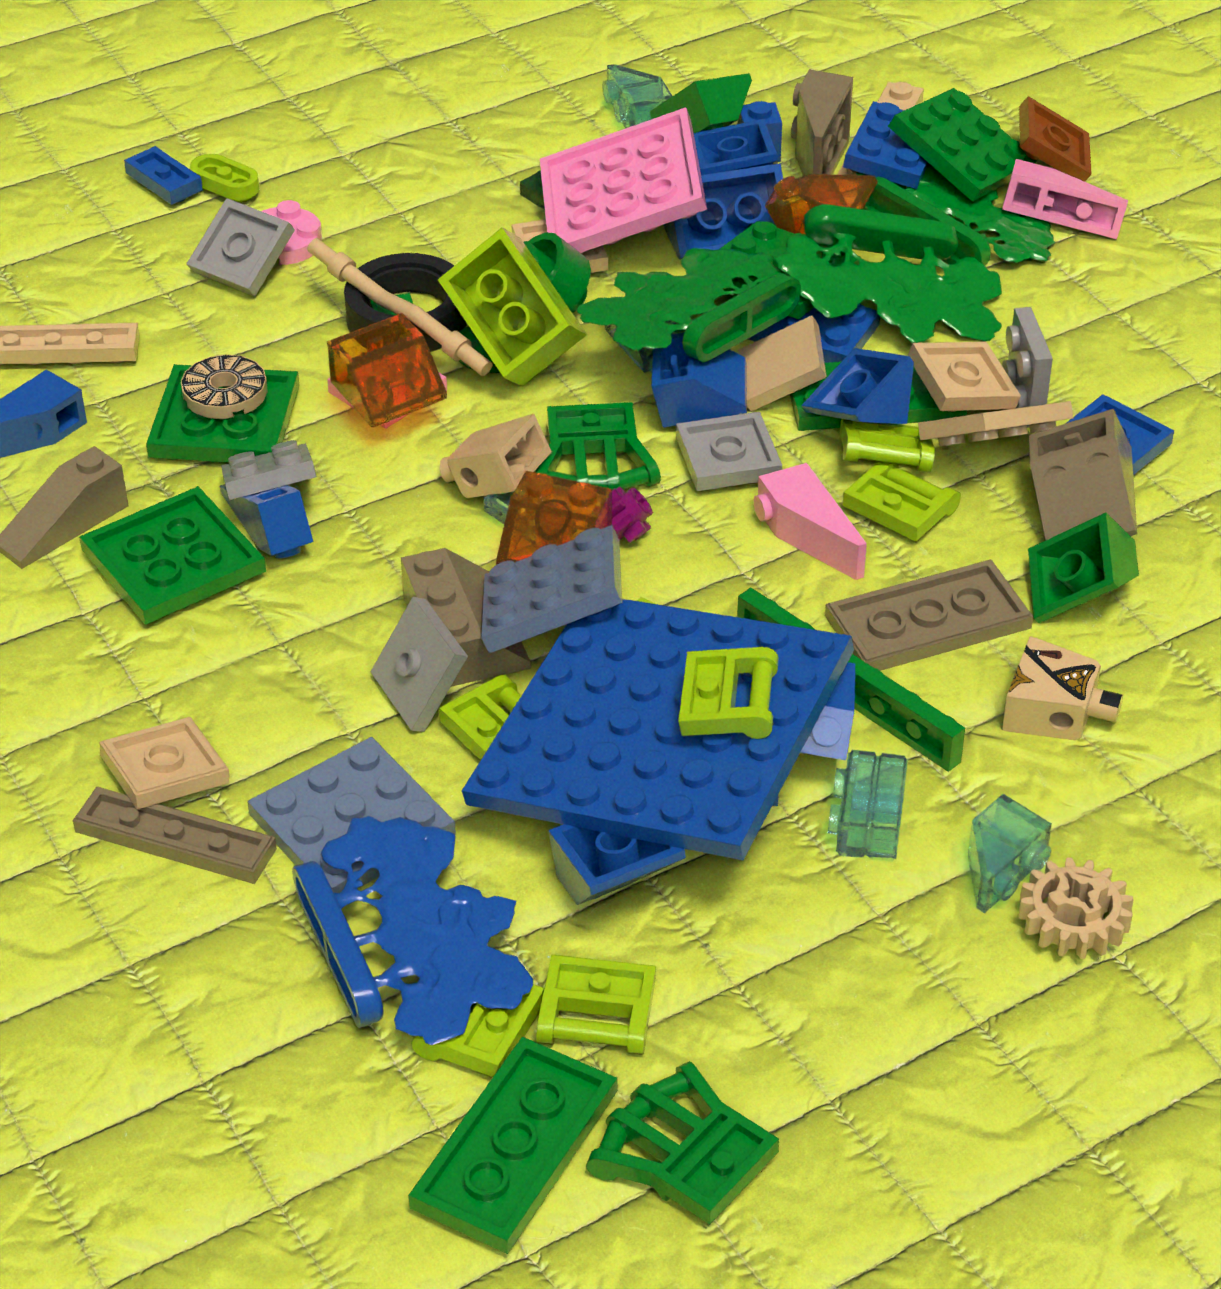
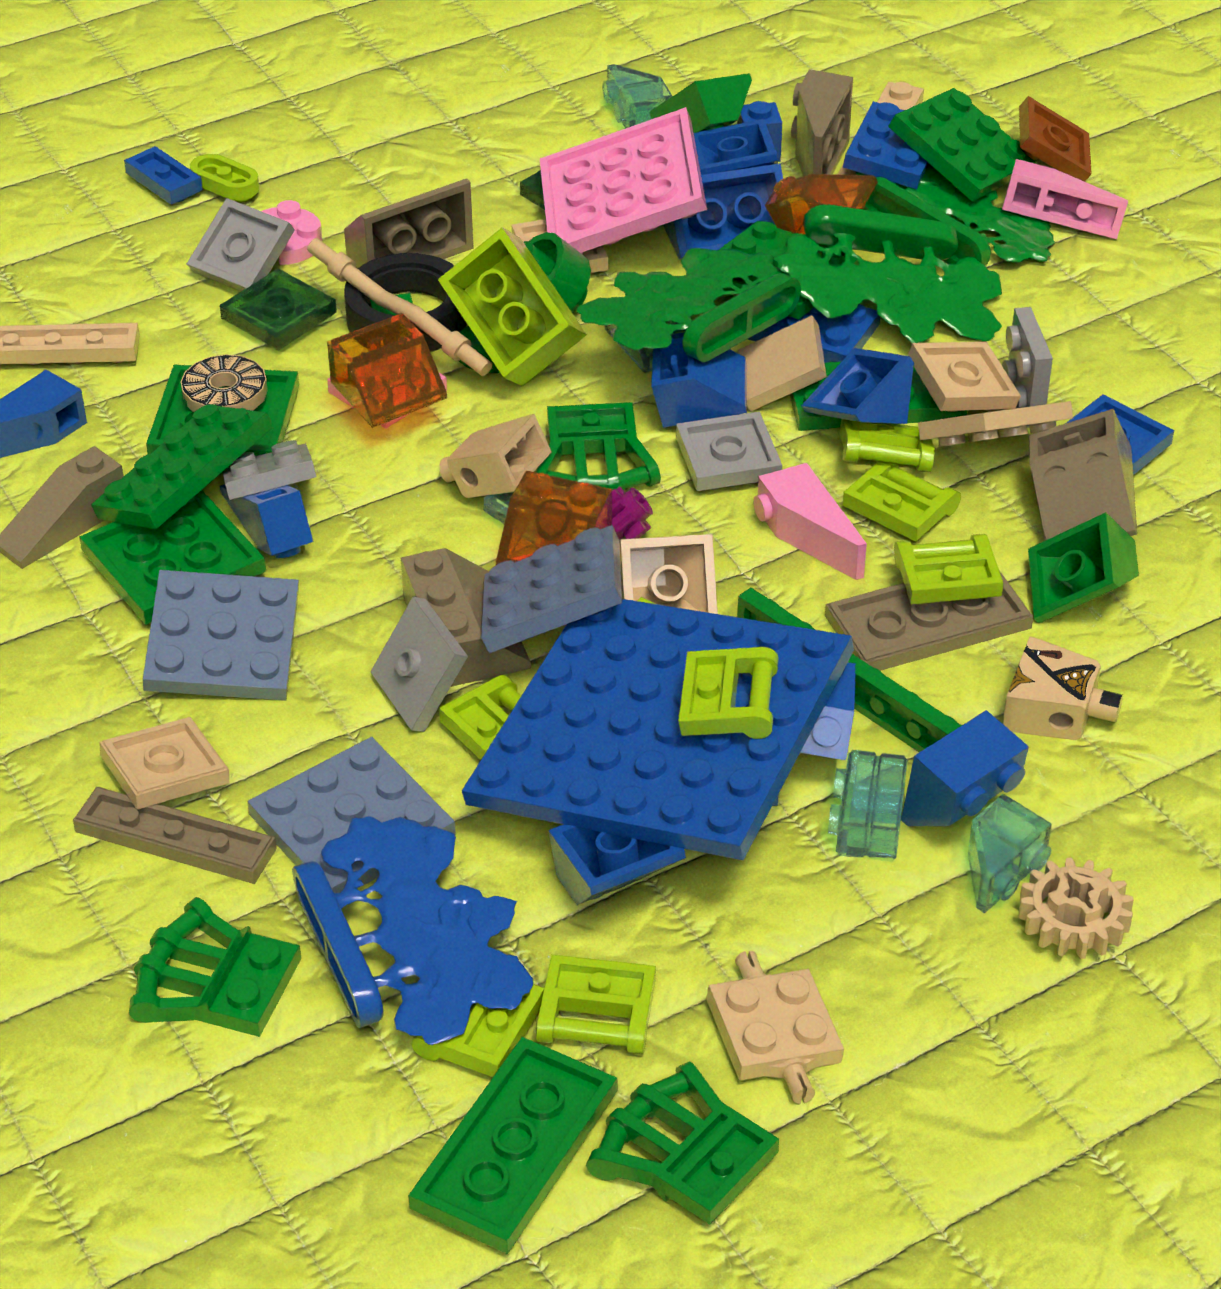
(181, 466): none -> green plate
(221, 635): none -> sand blue plate
(238, 994): none -> green plate
(278, 309): none -> clear green plate
(427, 224): none -> dark tan slope
(670, 571): none -> tan slope
(775, 1025): none -> tan plate
(949, 570): none -> lime plate
(963, 772): none -> blue slope

